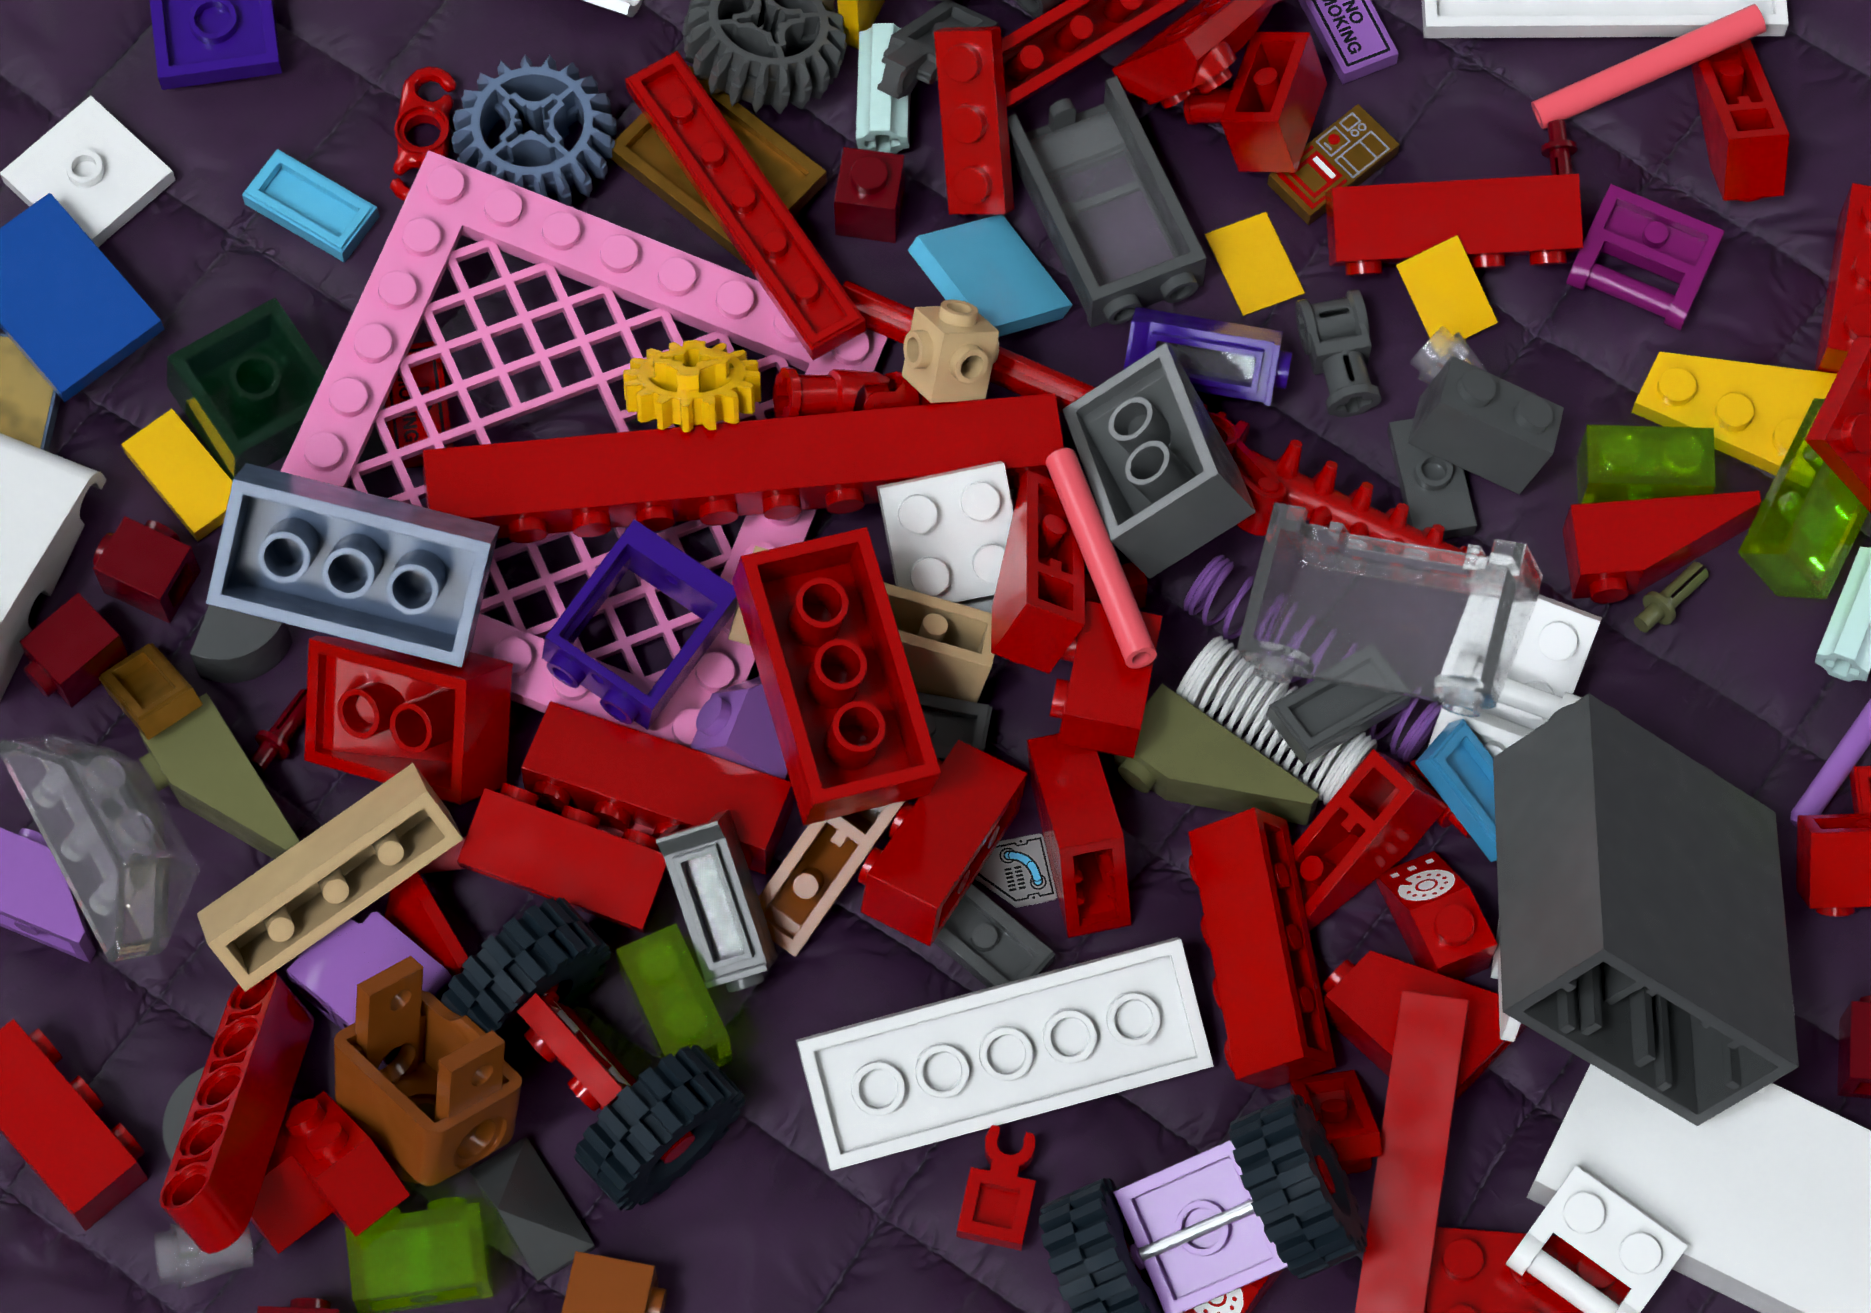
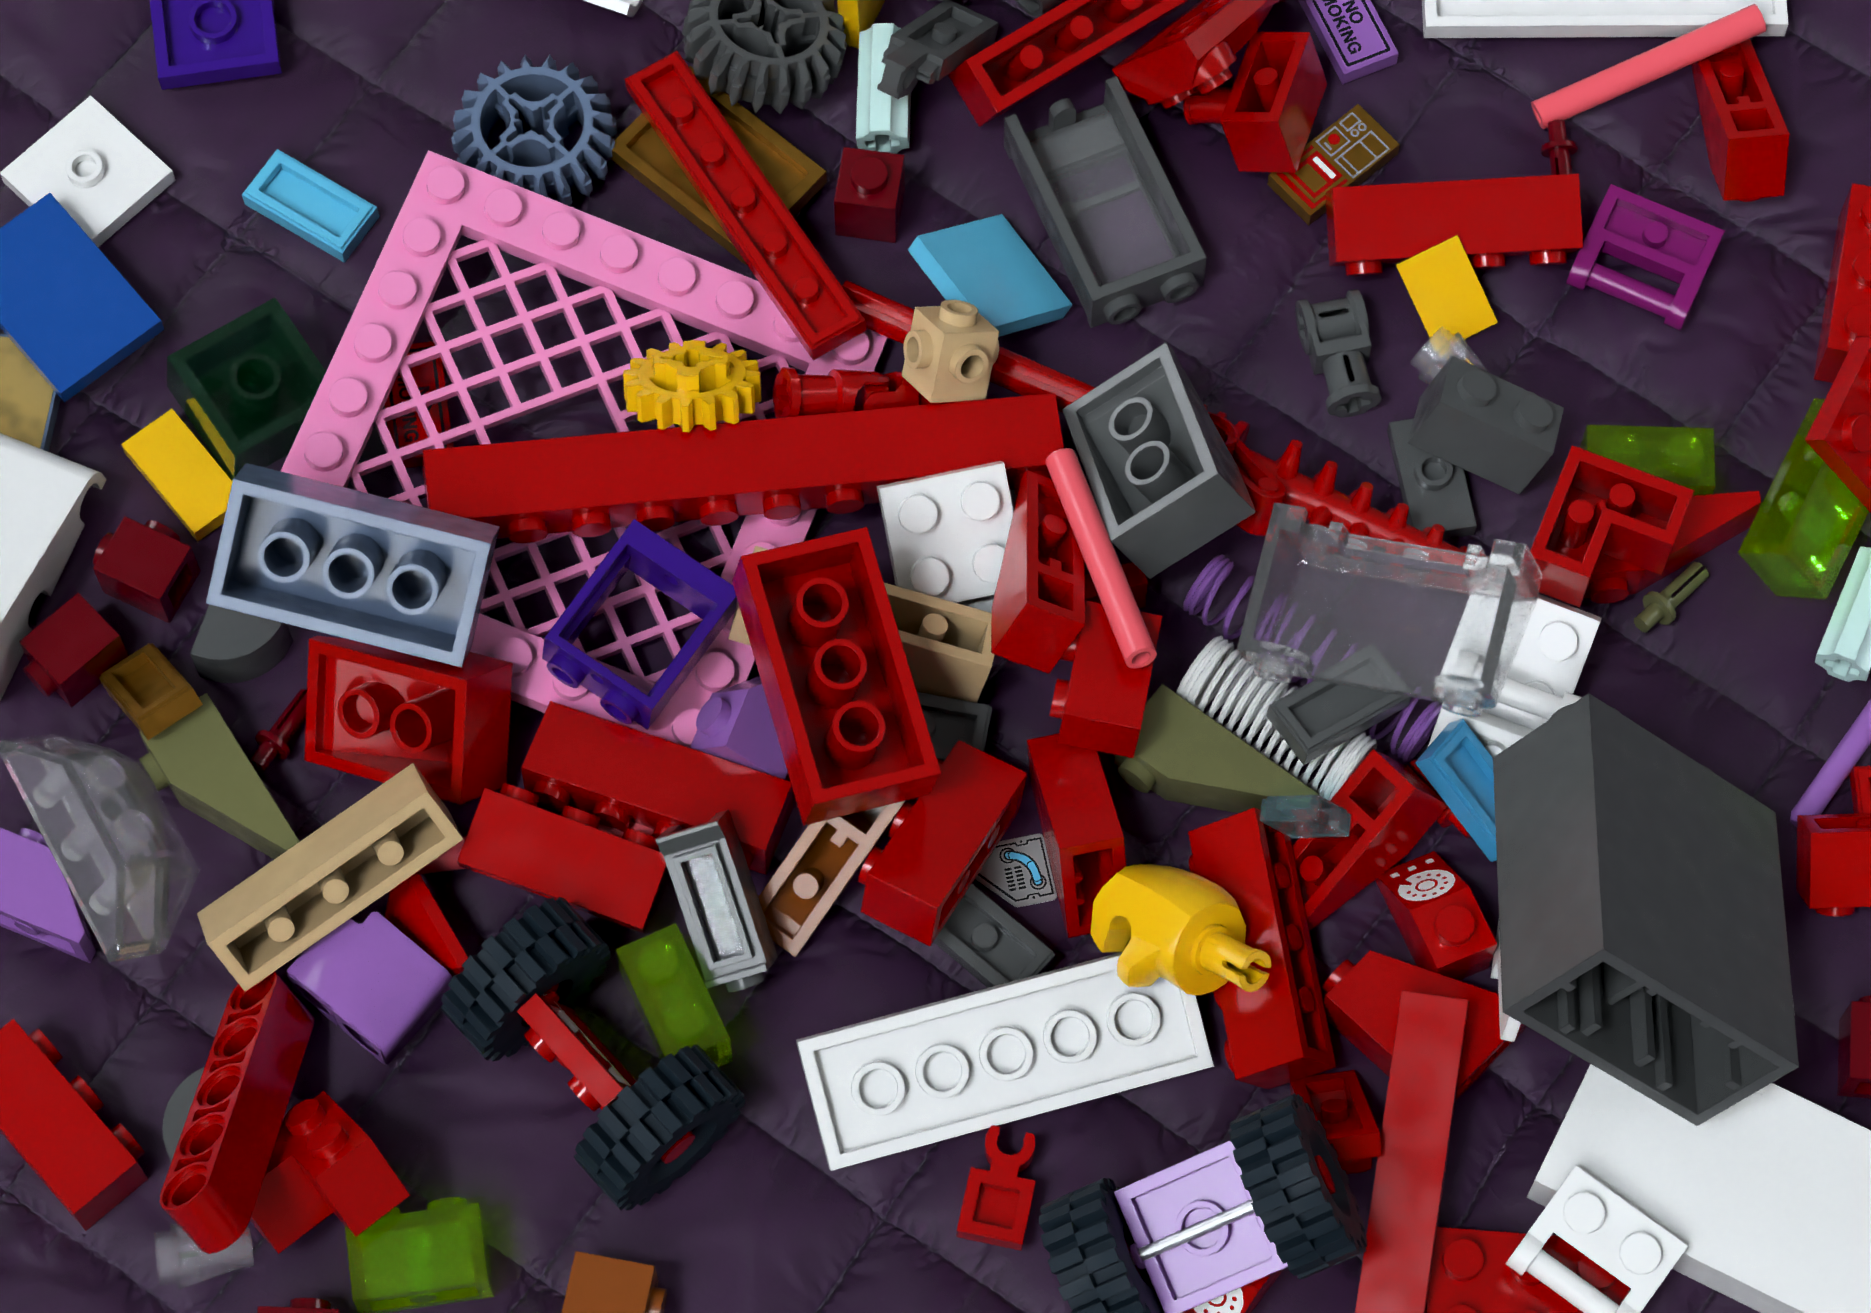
(415, 111): red piece -> none
(444, 1093): dark orange piece -> none
(532, 1209): dark grey slope -> none
(974, 120): red plate -> none
(1175, 930): none -> yellow piece
(1214, 353): dark purple window -> none
(1254, 263): yellow sticker -> none
(1305, 816): none -> clear light blue tile
(1606, 511): none -> red brick
(1747, 404): yellow wing -> none

